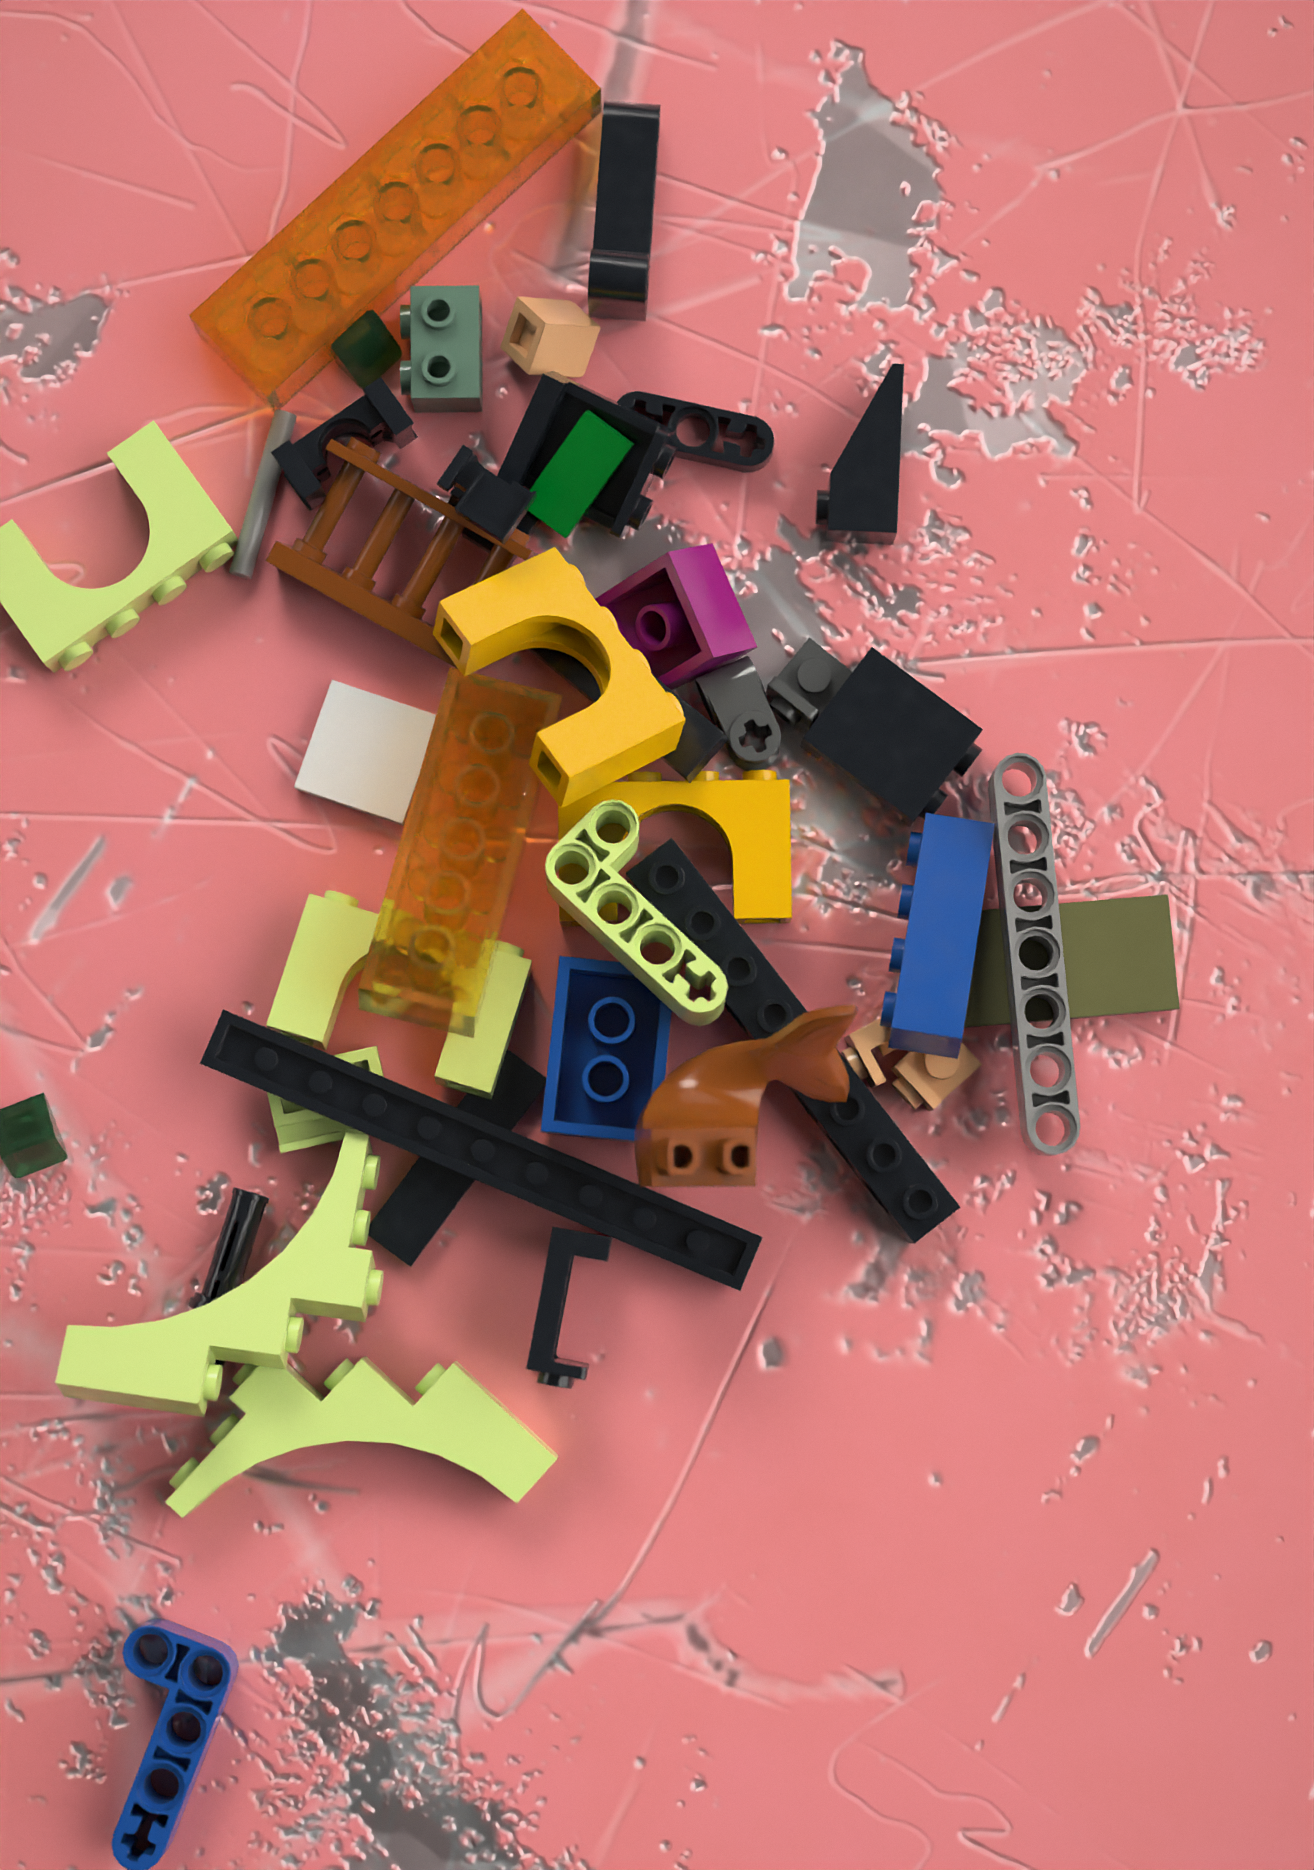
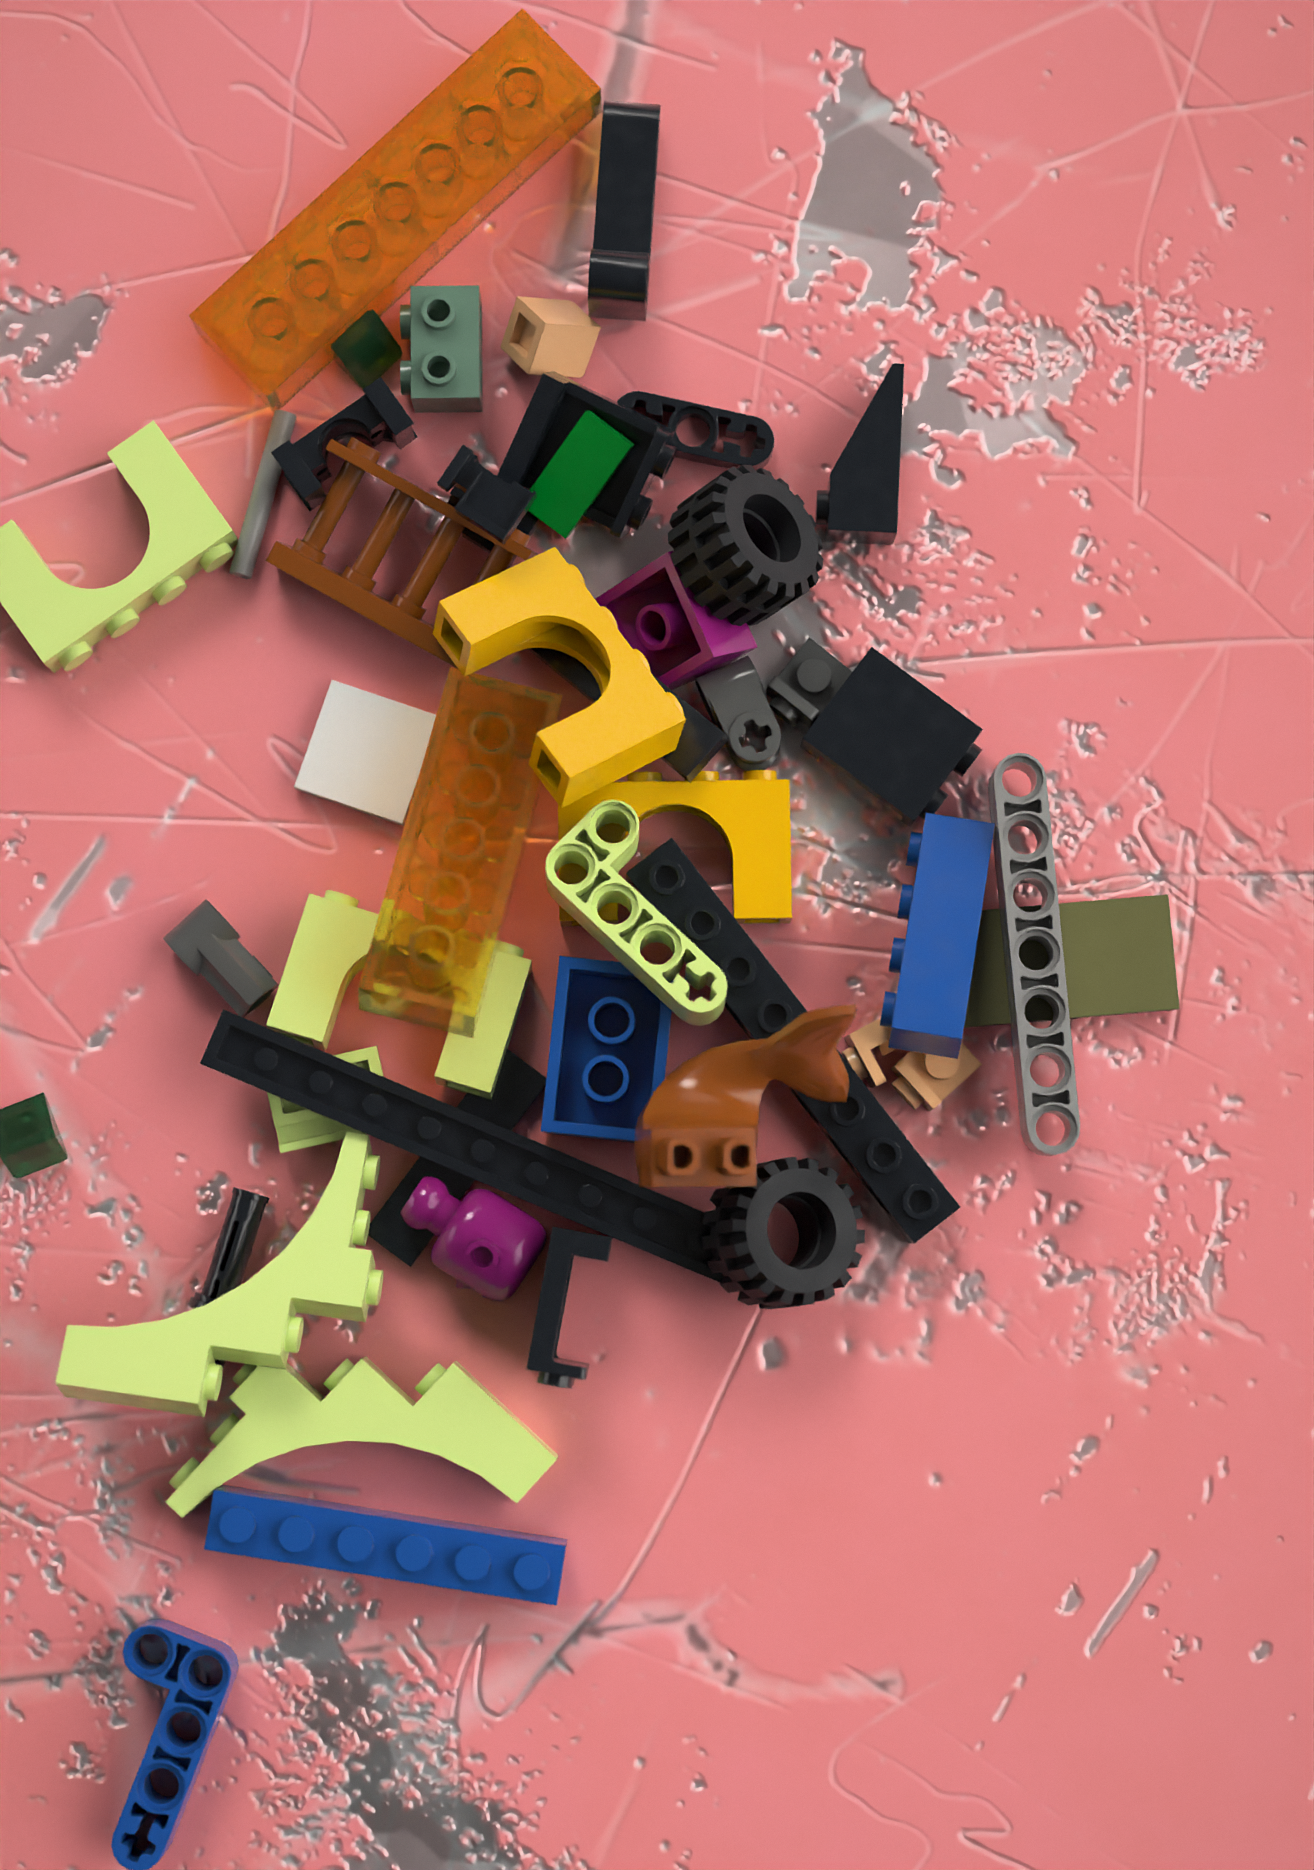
(212, 948): none -> dark grey piece
(386, 1544): none -> blue brick
(479, 1240): none -> magenta piece
(745, 545): none -> black tyre
(824, 1227): none -> black tyre

